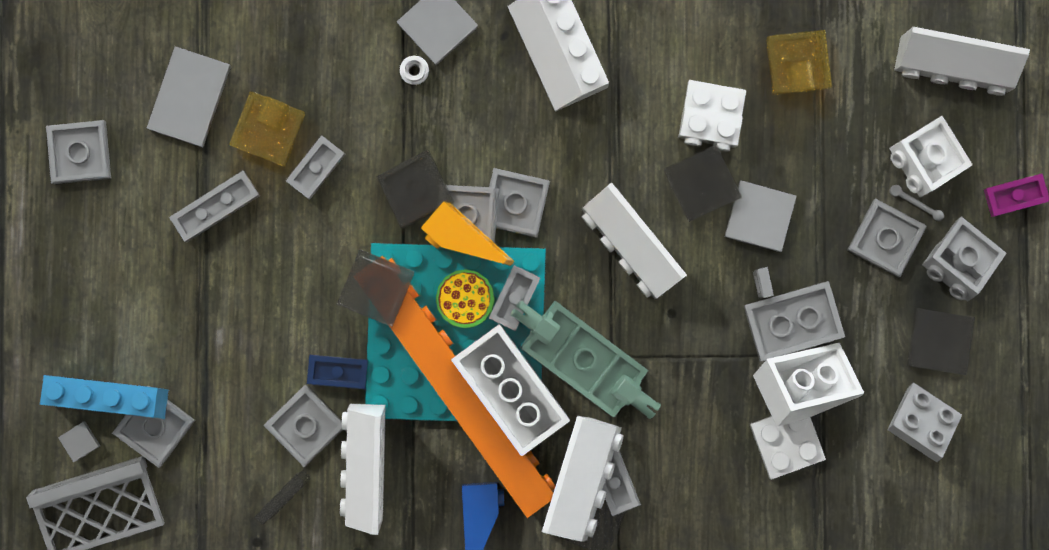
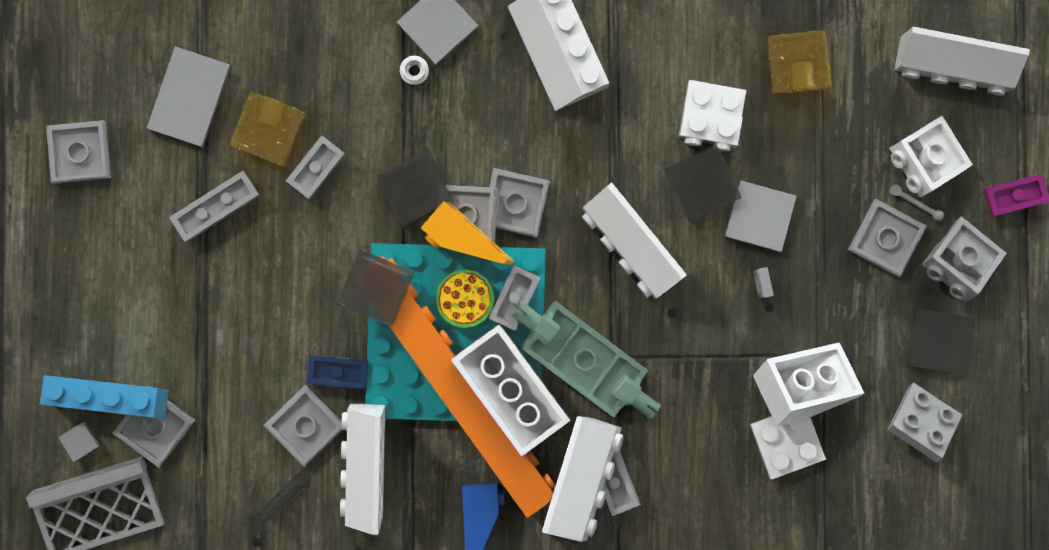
(794, 321): light grey plate -> none

